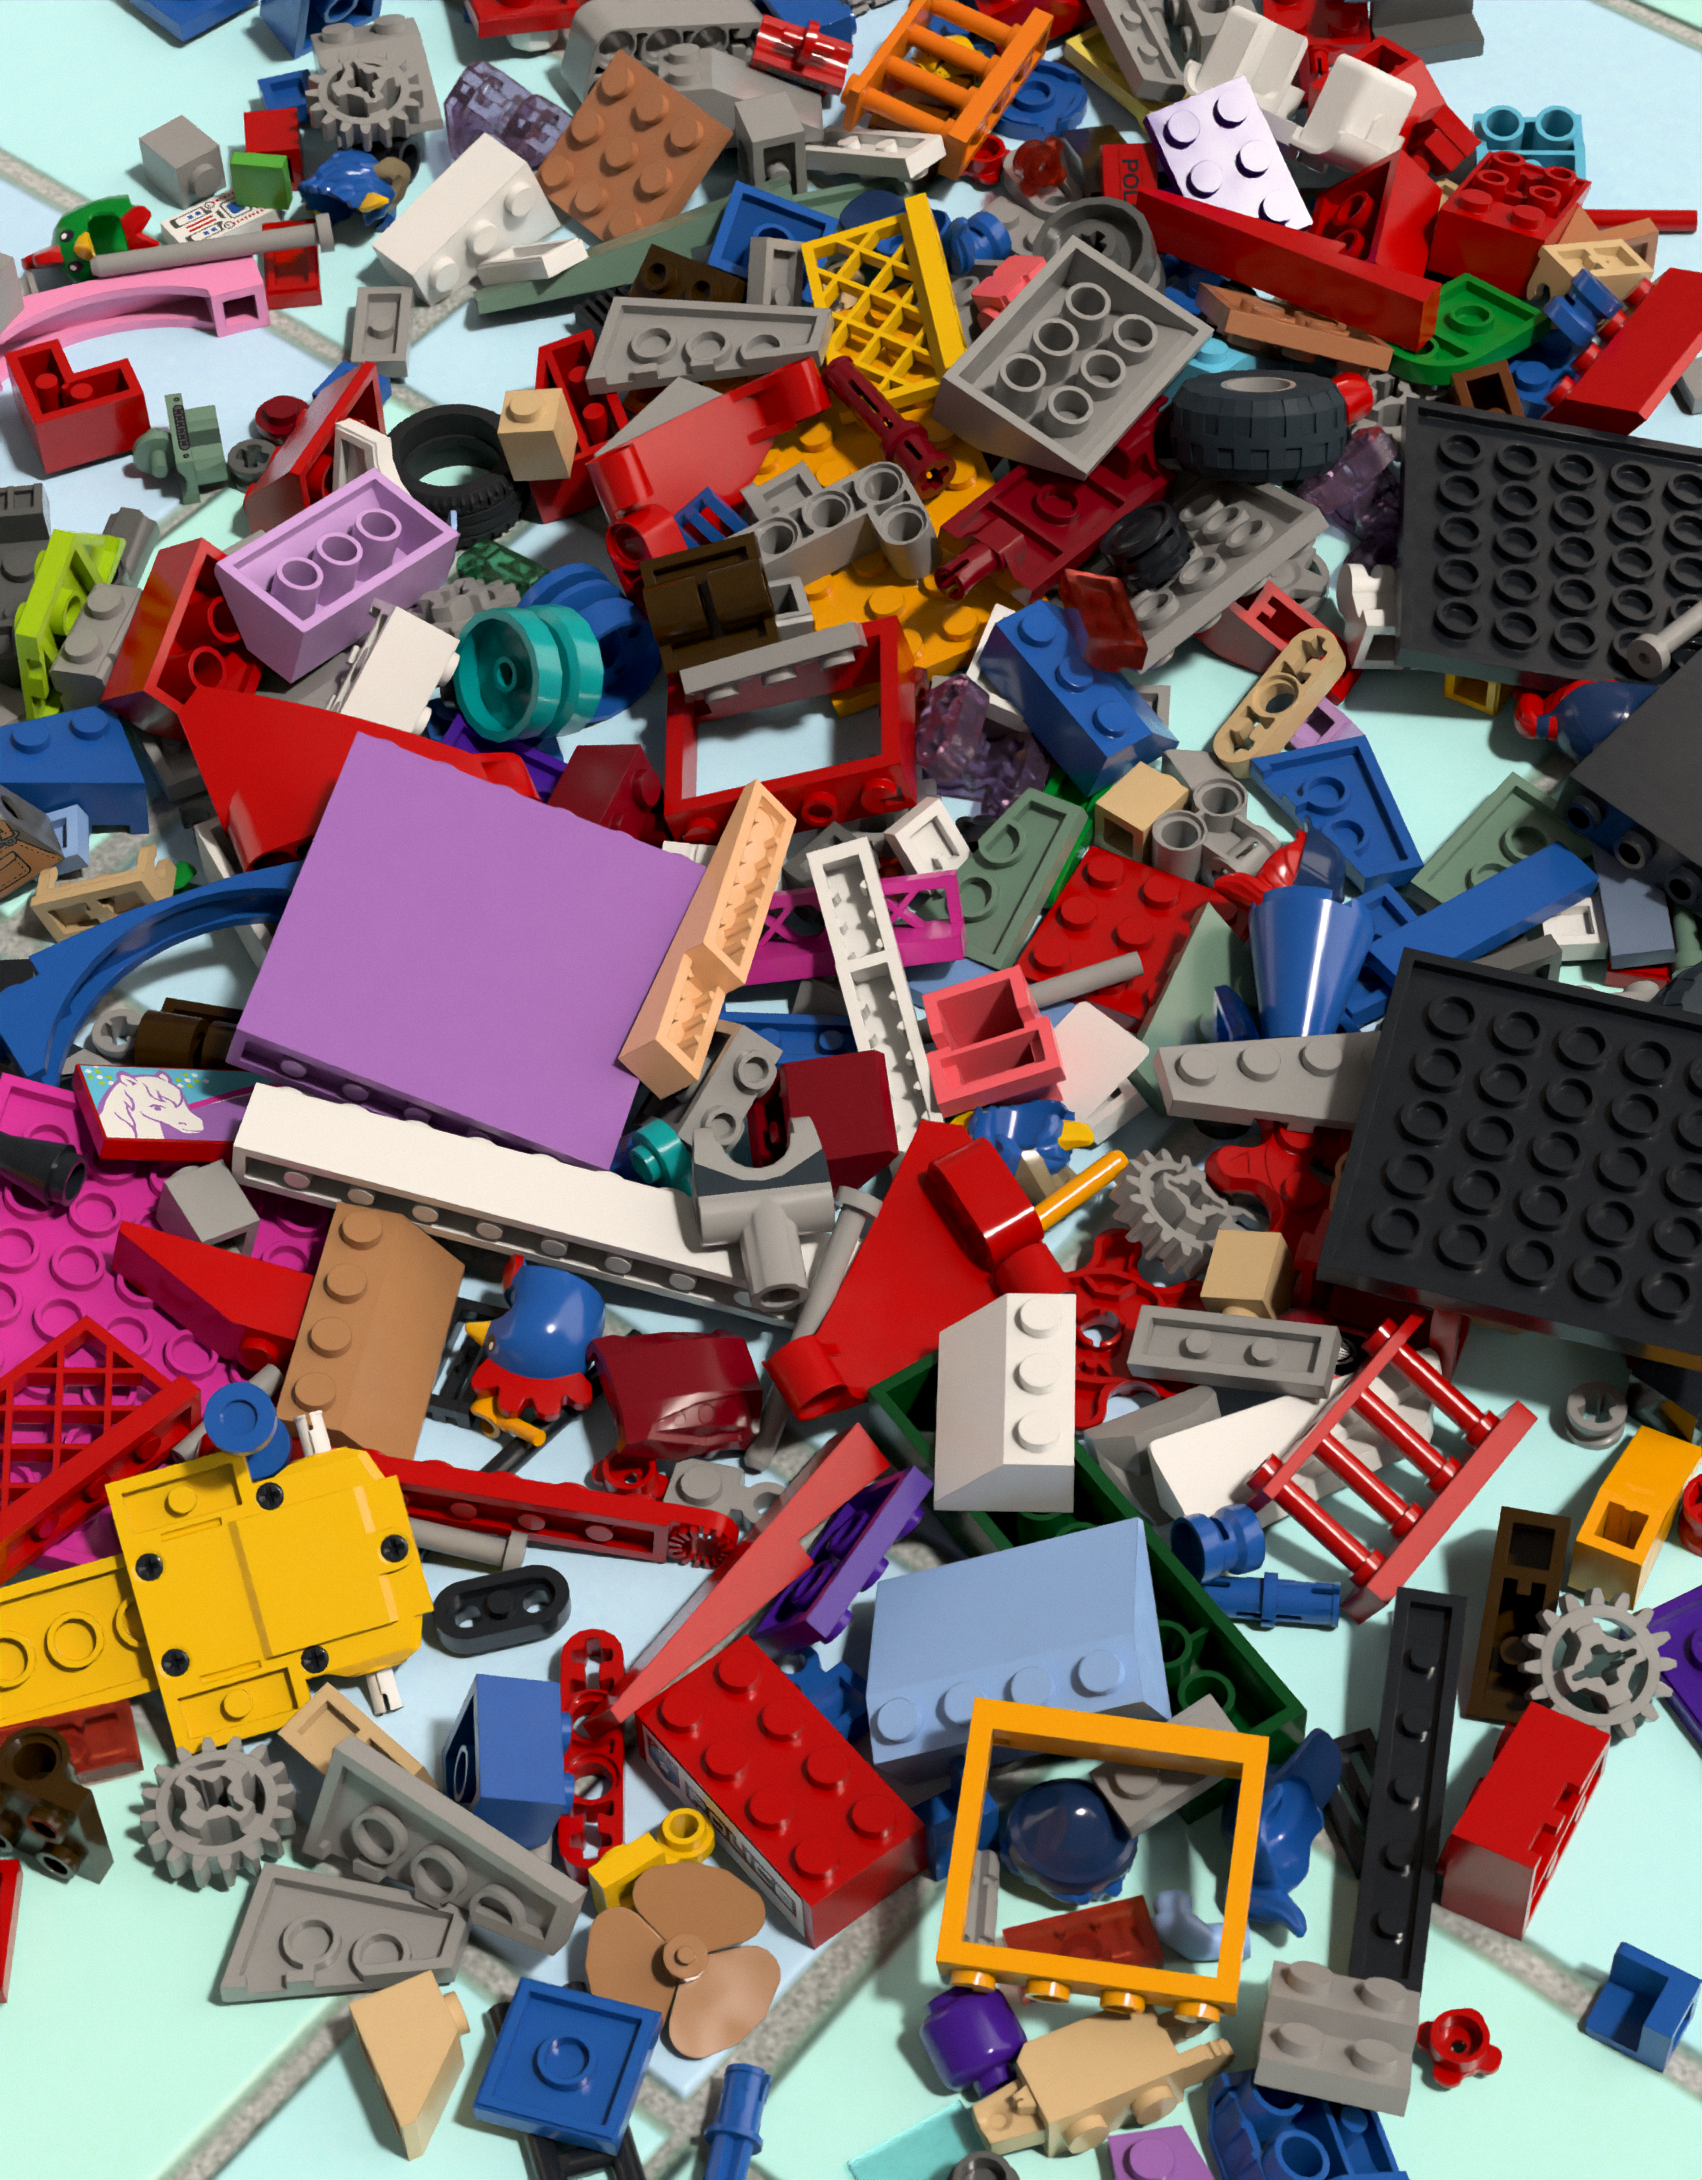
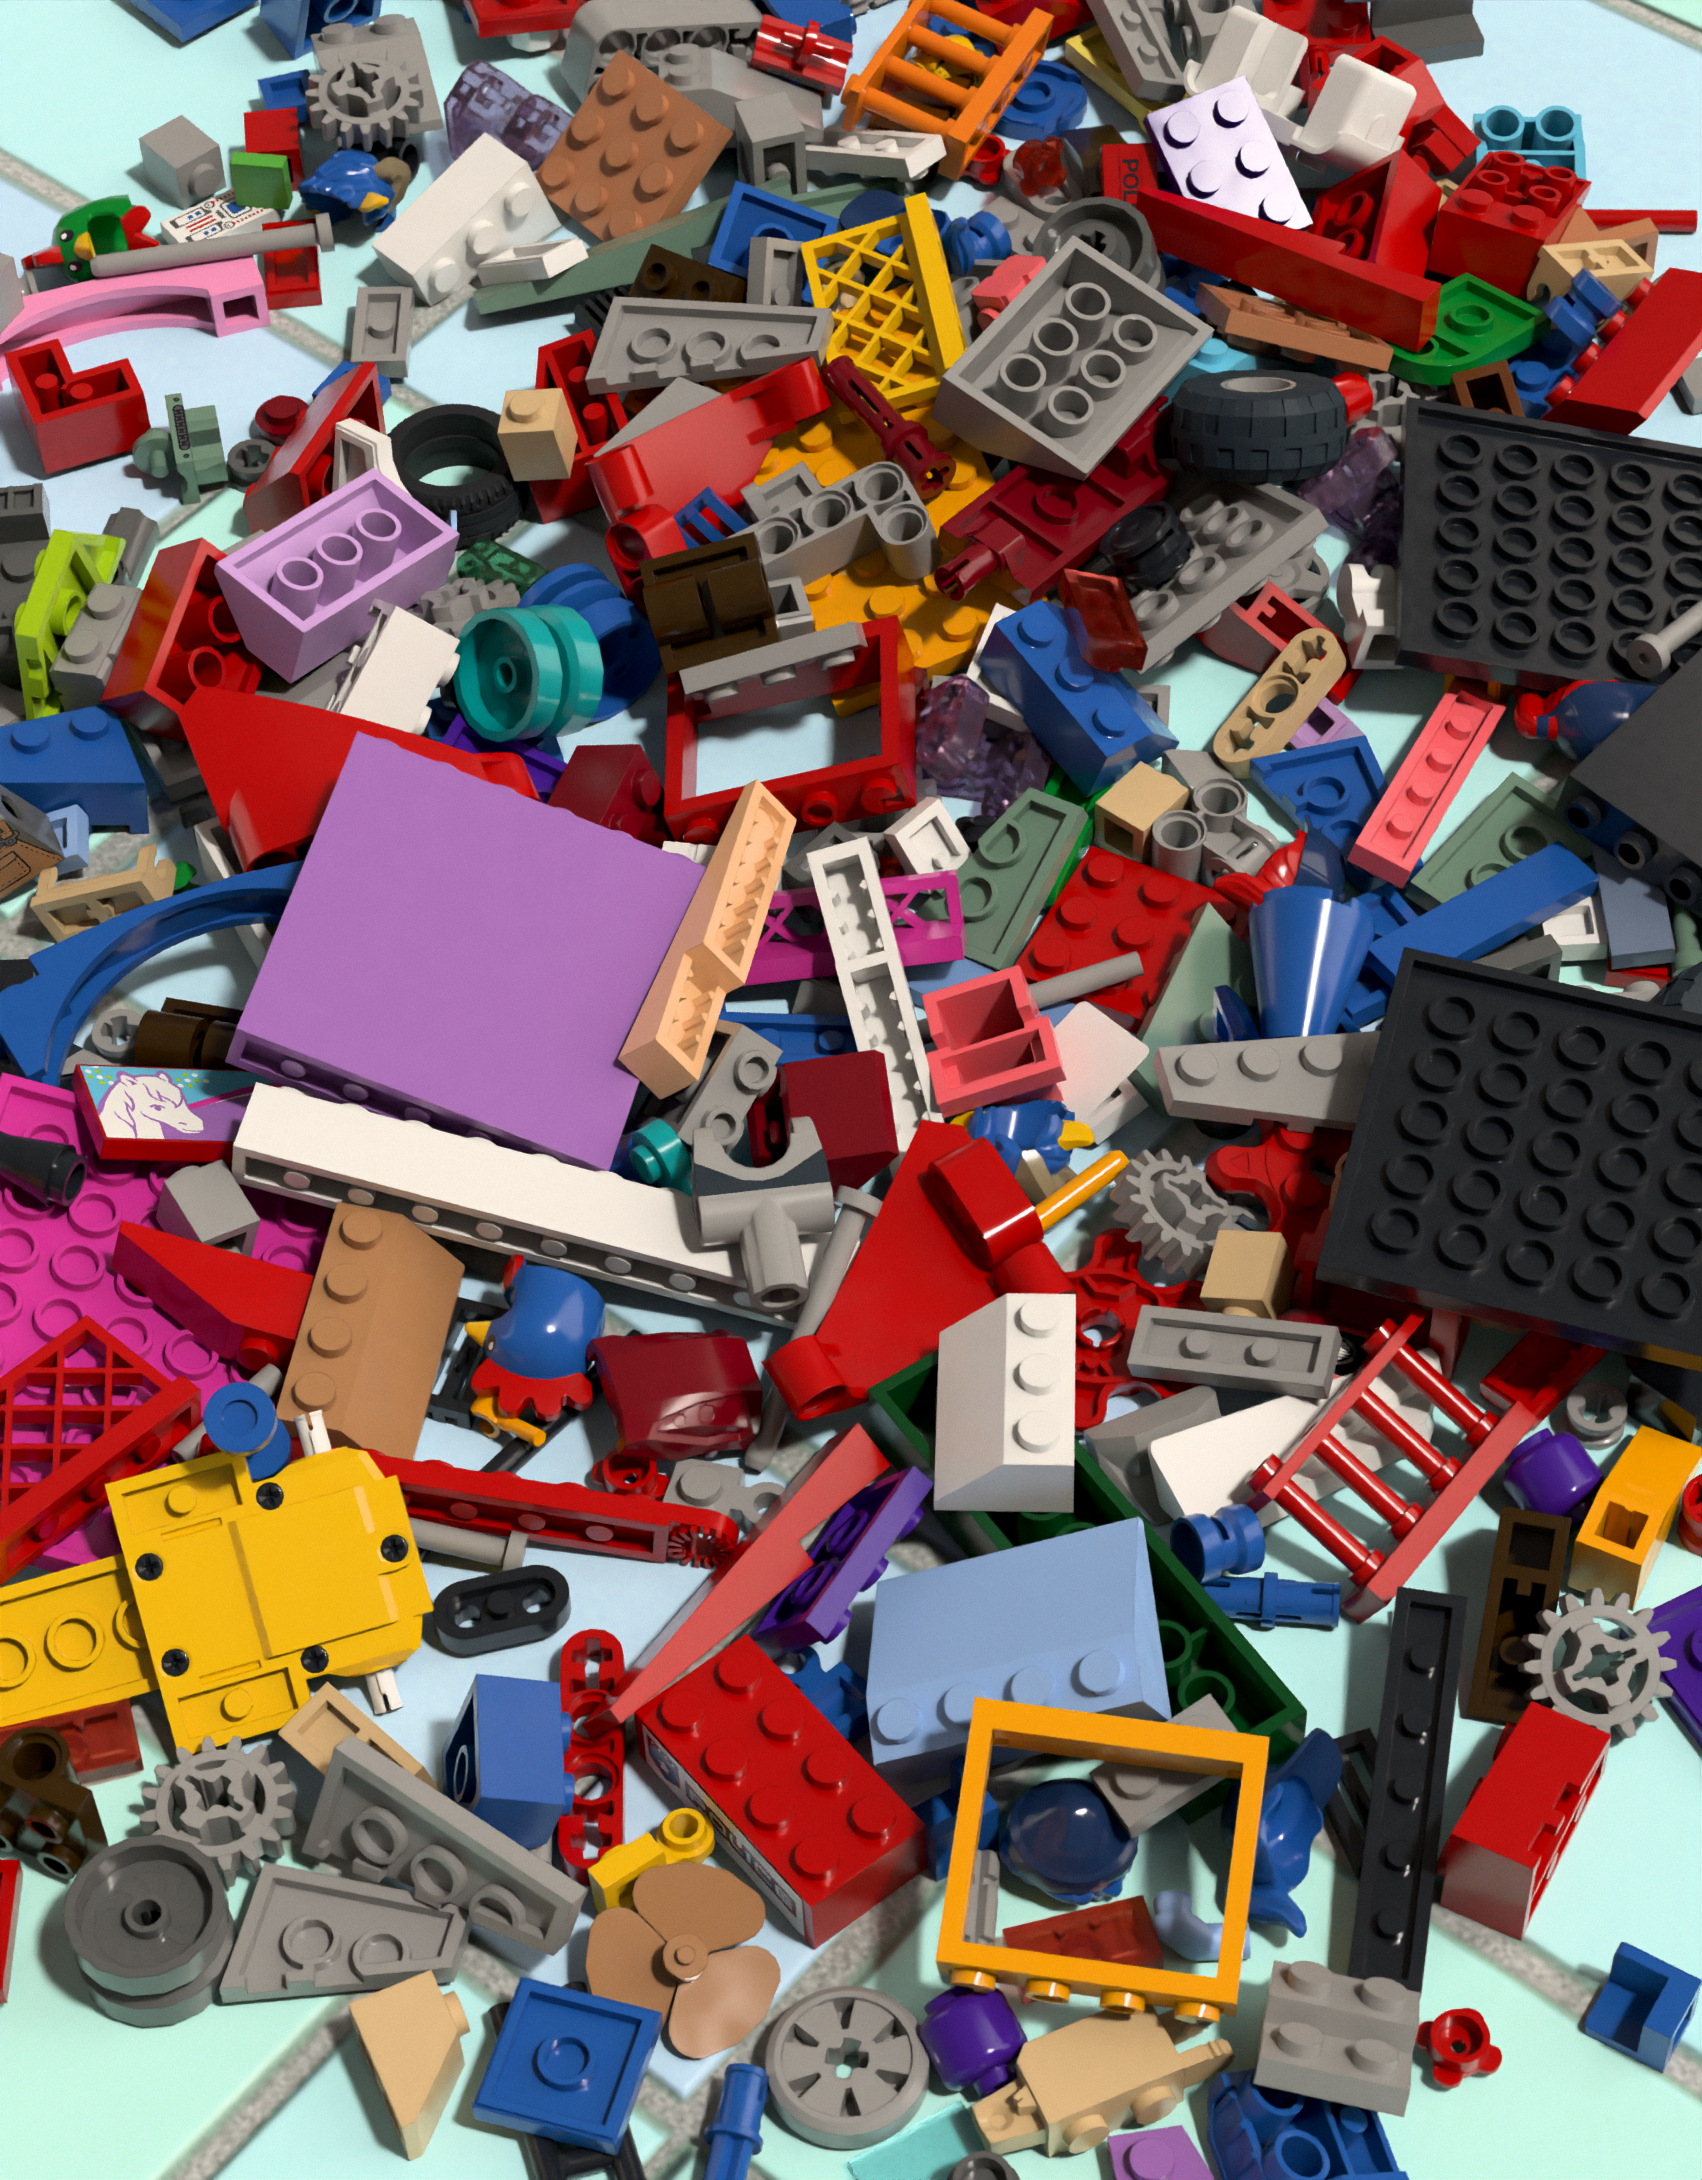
(150, 1930): none -> dark grey wheel
(877, 2096): none -> light grey wheel
(1427, 783): none -> coral plate
(1539, 1373): none -> red plate
(1553, 1476): none -> dark purple head

